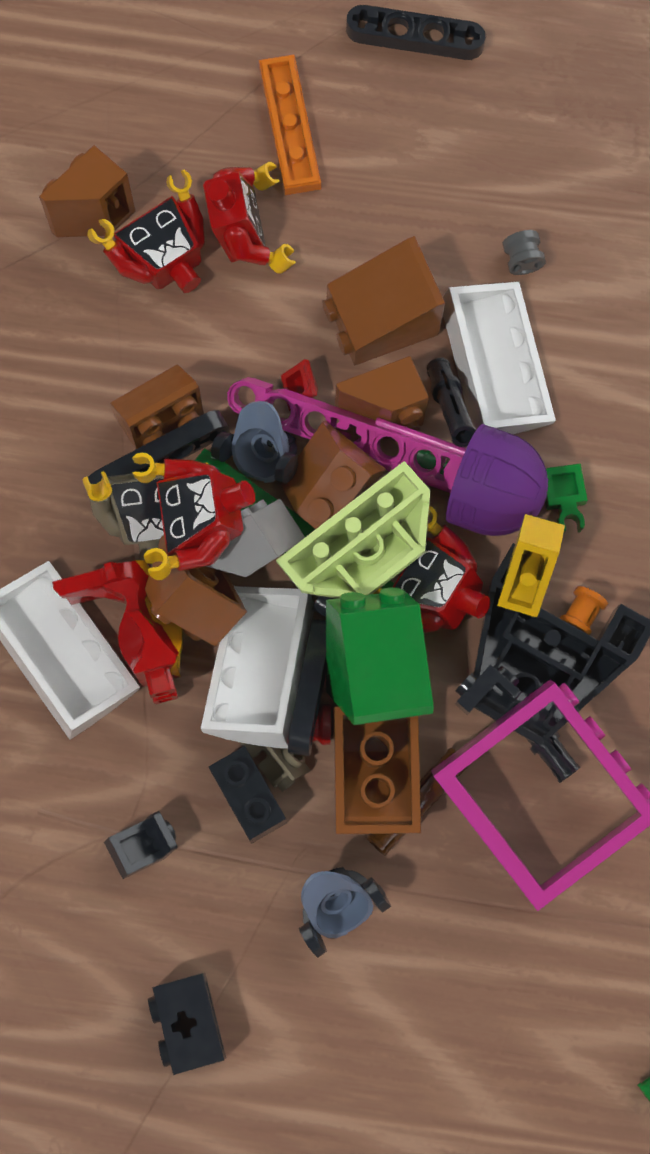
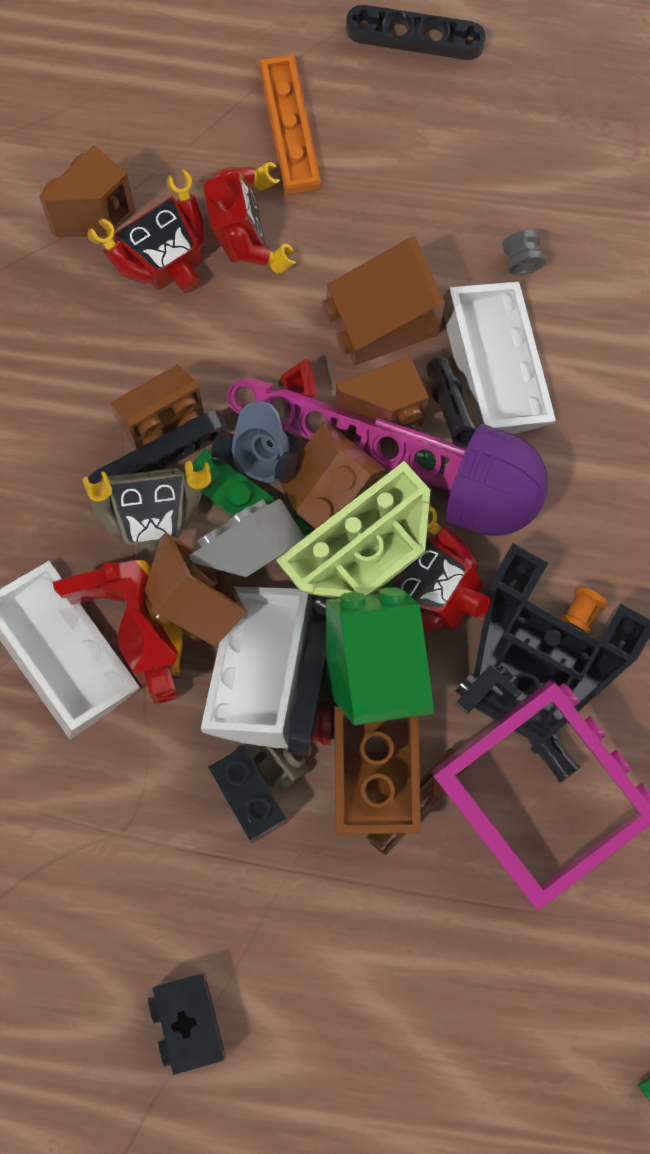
(142, 845): black bracket -> none
(197, 512): torso -> none
(337, 904): sand blue cap -> none
(531, 565): yellow slope -> none
(566, 492): green plate -> none

